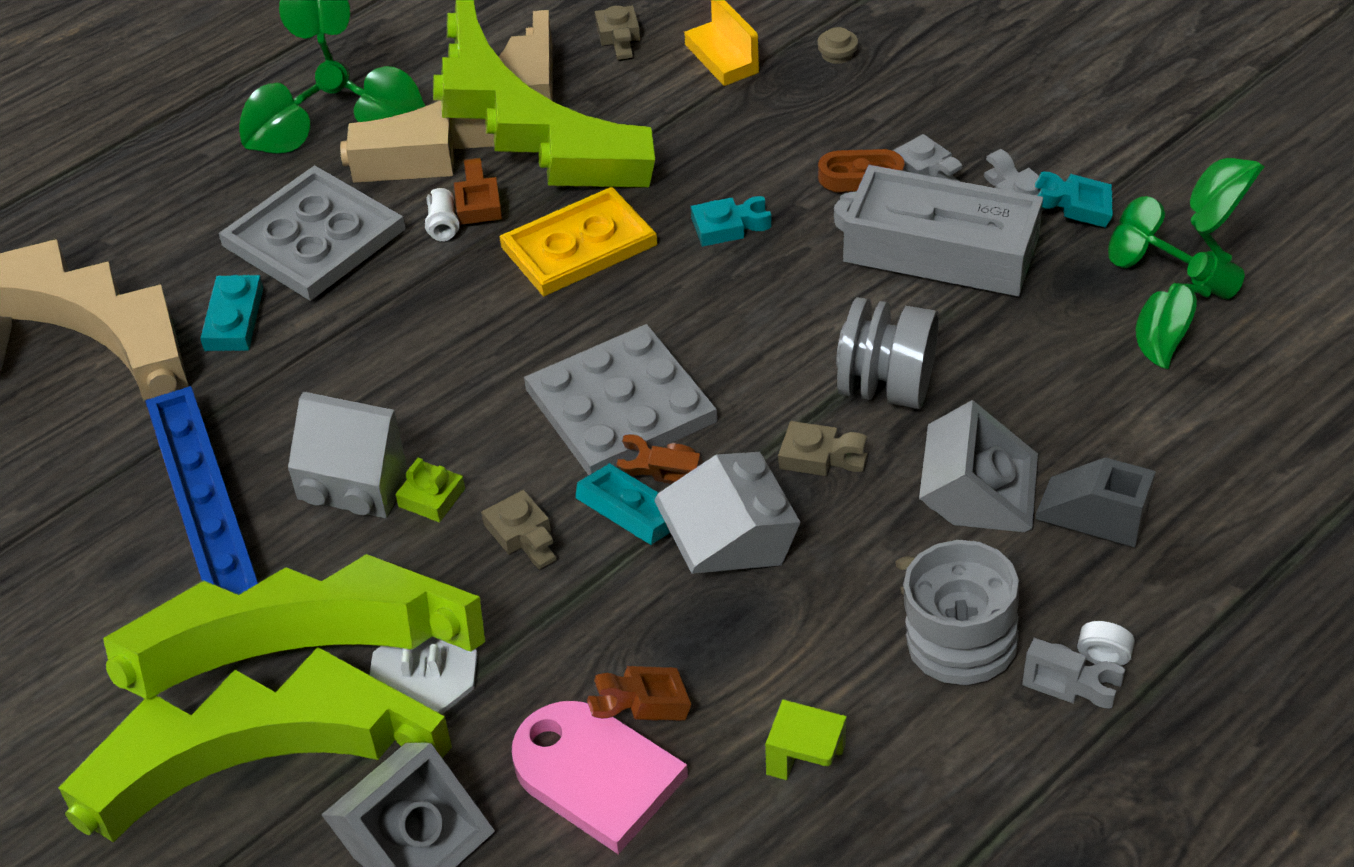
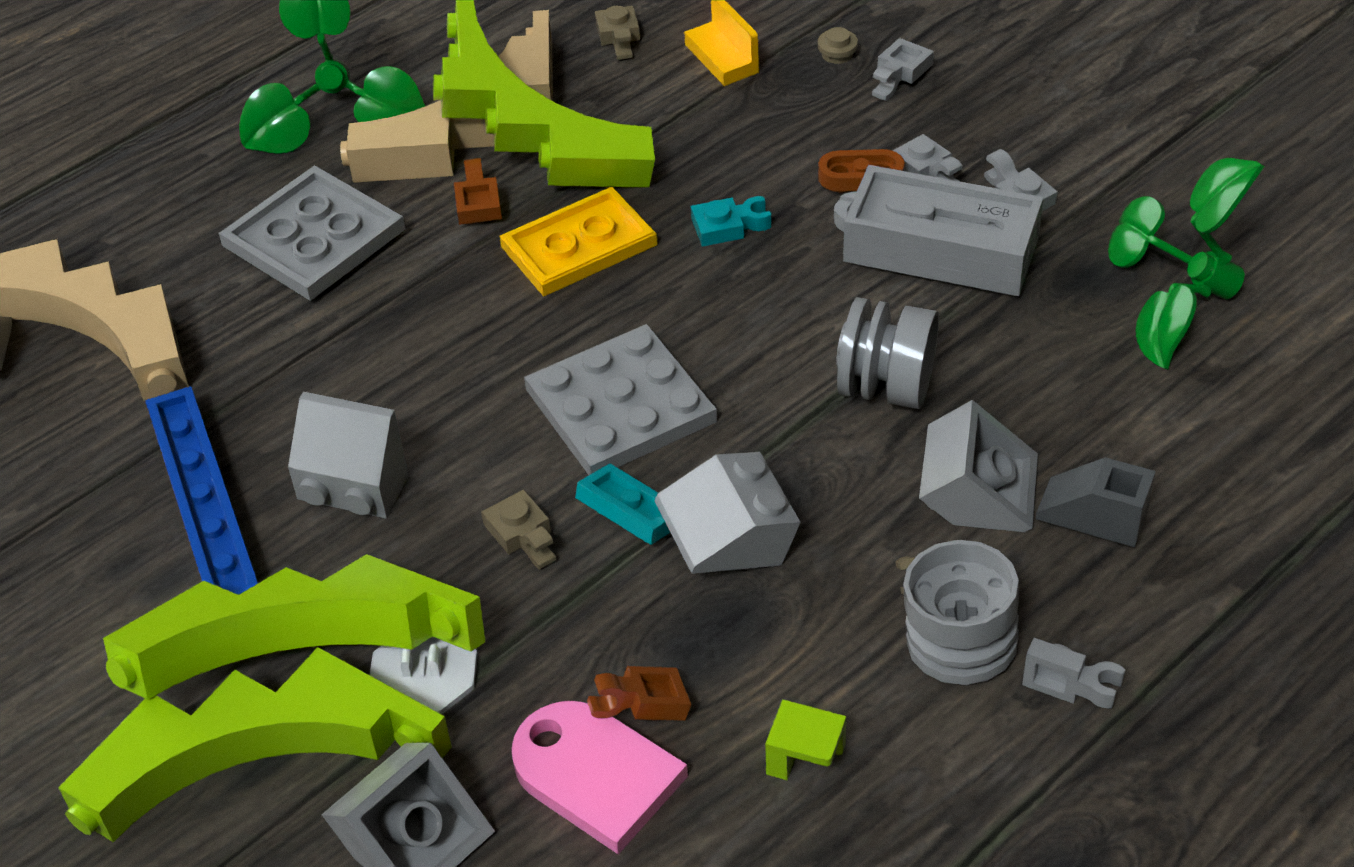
(232, 313): teal plate -> none
(429, 490): lime tile -> none
(441, 219): white pin -> none
(662, 463): dark orange plate -> none
(817, 447): dark tan plate -> none
(900, 63): none -> light grey plate
(1079, 196): teal plate -> none
(1105, 642): white tile -> none

